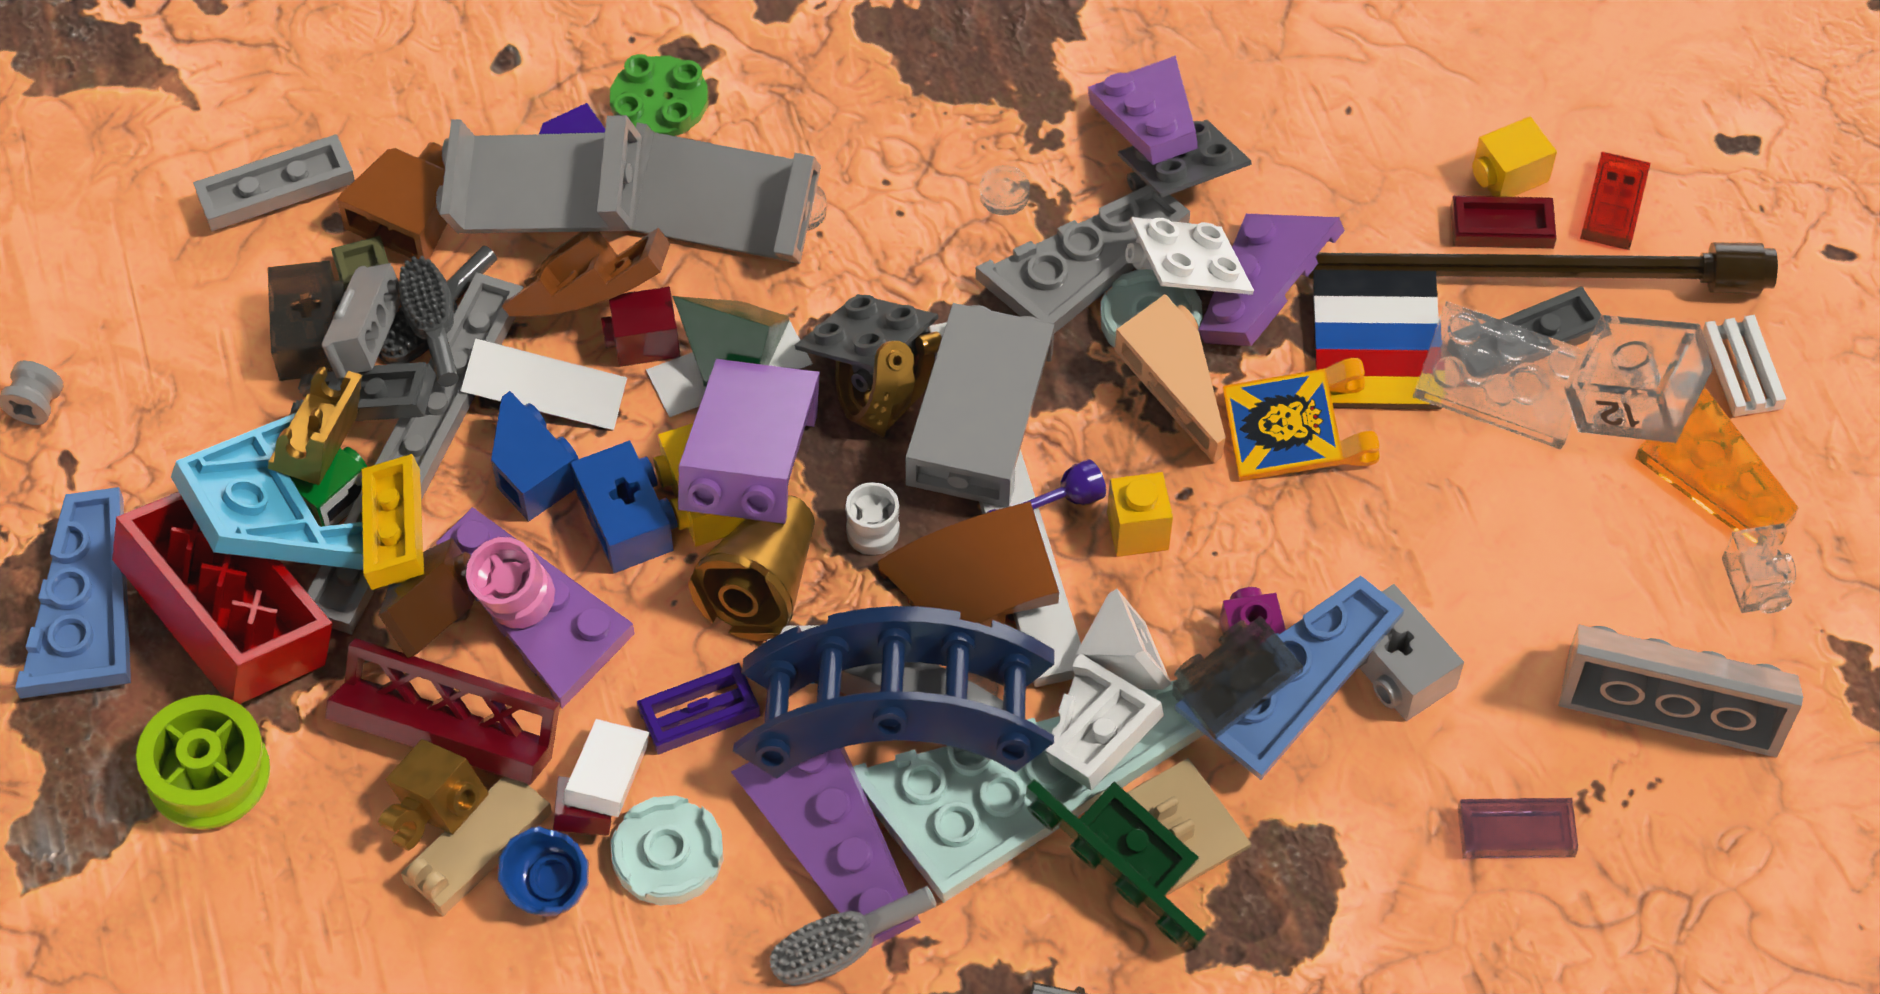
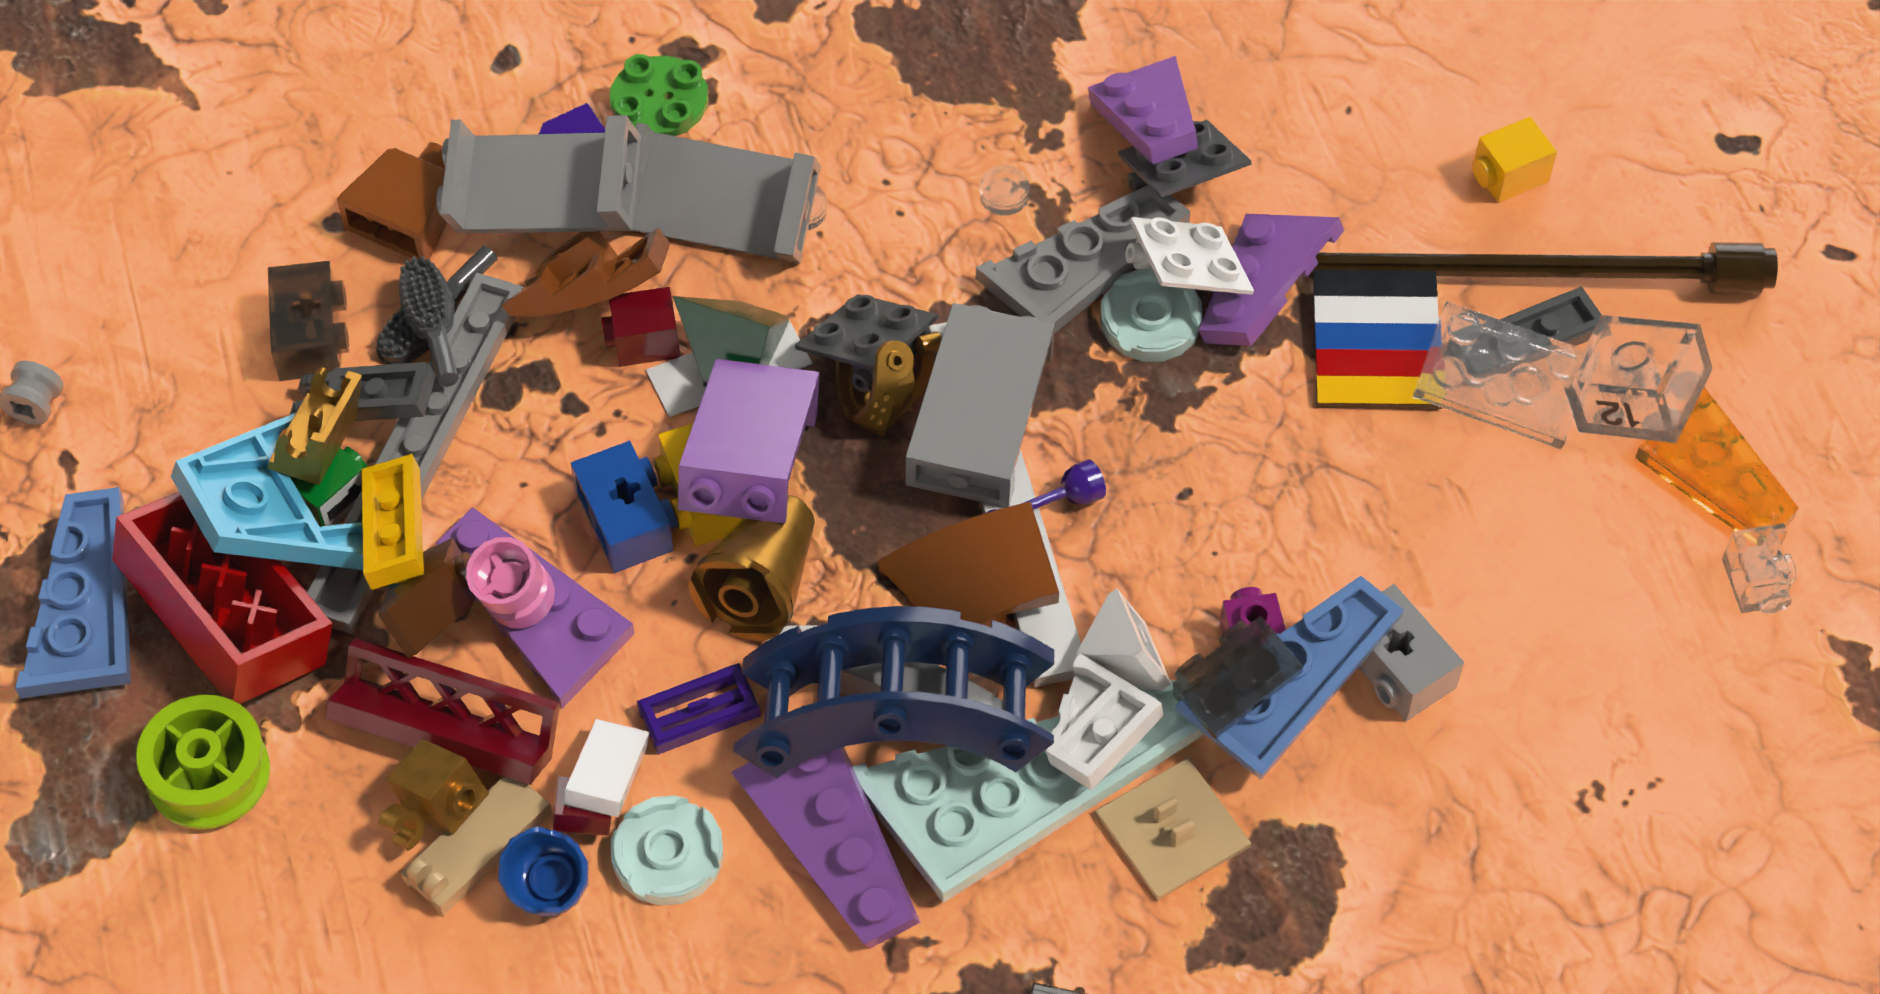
(274, 182): light grey plate -> none
(356, 254): olive tile -> none
(362, 320): light grey piece -> none
(528, 460): blue slope -> none
(546, 383): white sticker -> none
(840, 939): light grey piece -> none
(872, 518): white wheel -> none
(1131, 847): dark green bracket -> none
(1139, 514): yellow brick -> none
(1169, 359): light nougat slope -> none
(1291, 423): flag -> none
(1503, 222): dark red tile -> none
(1517, 828): tile -> none
(1615, 200): clear red tile -> none
(1680, 690): light grey slope -> none
(1761, 358): white tile -> none

